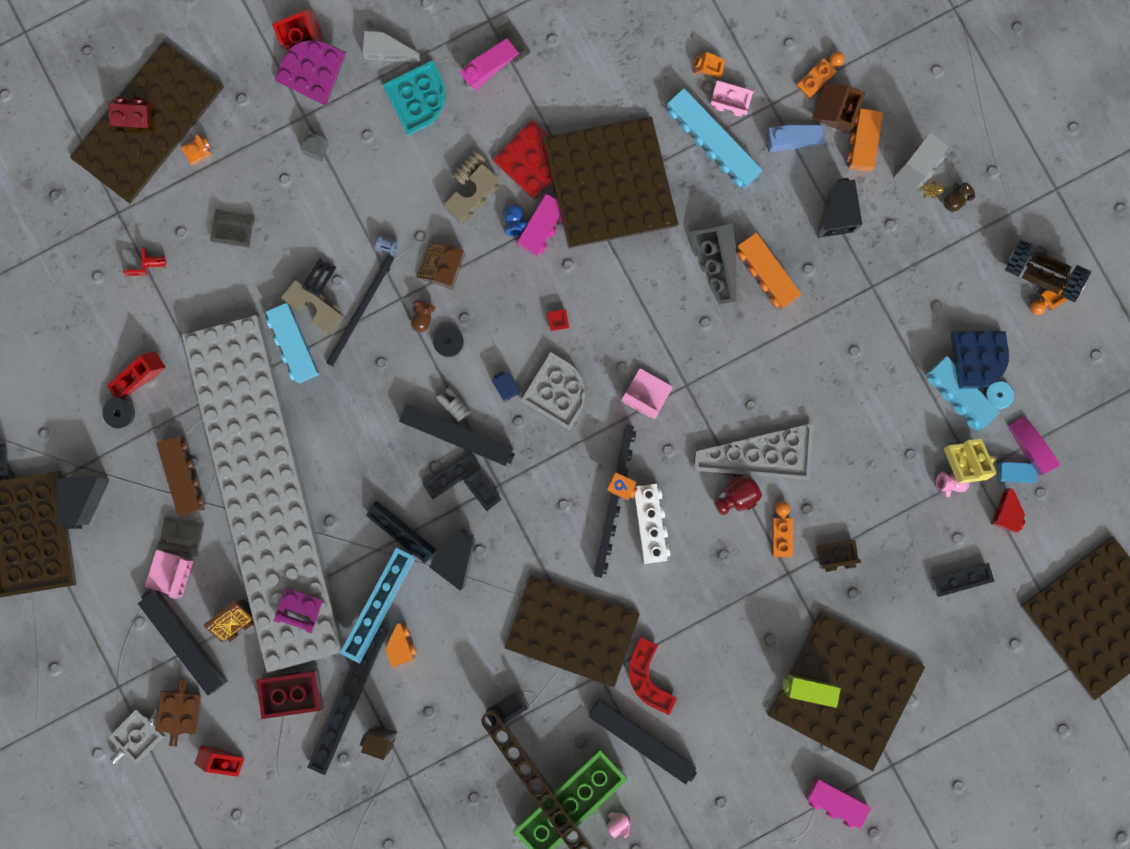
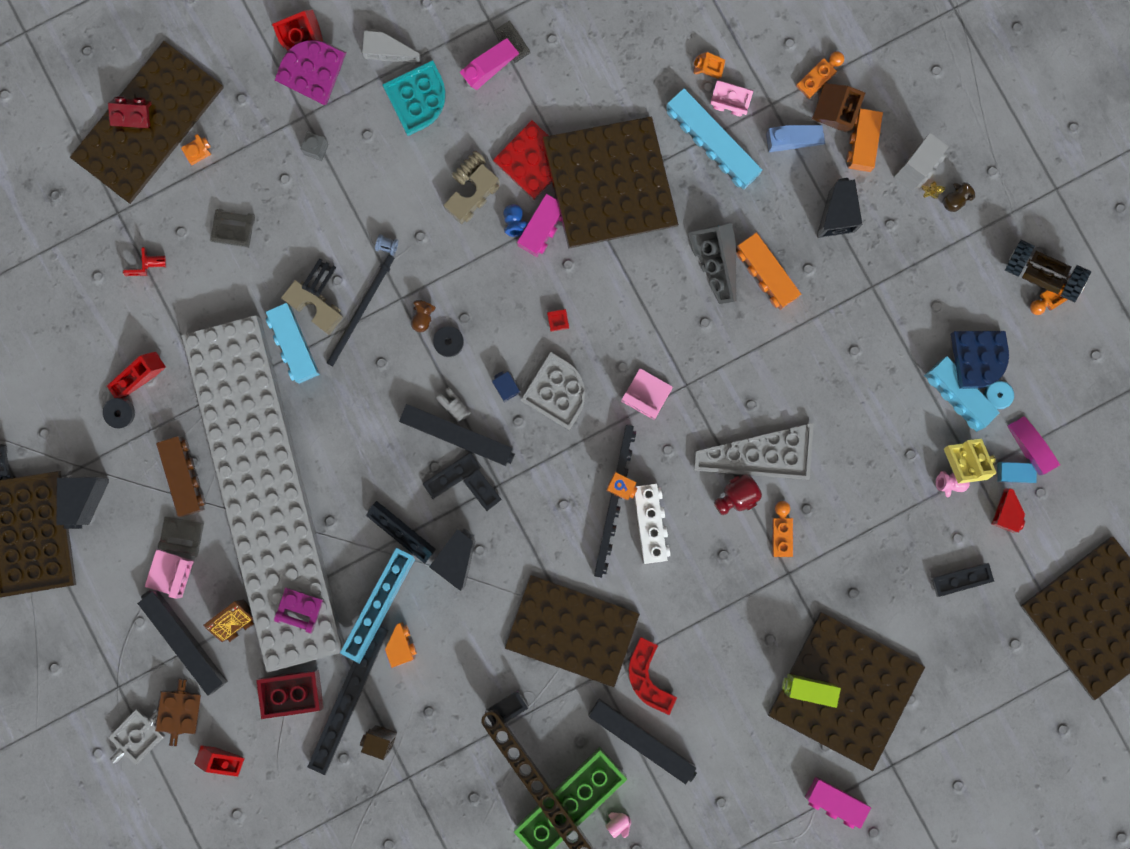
(441, 264): reddish brown slope -> none
(837, 554): dark brown bracket -> none

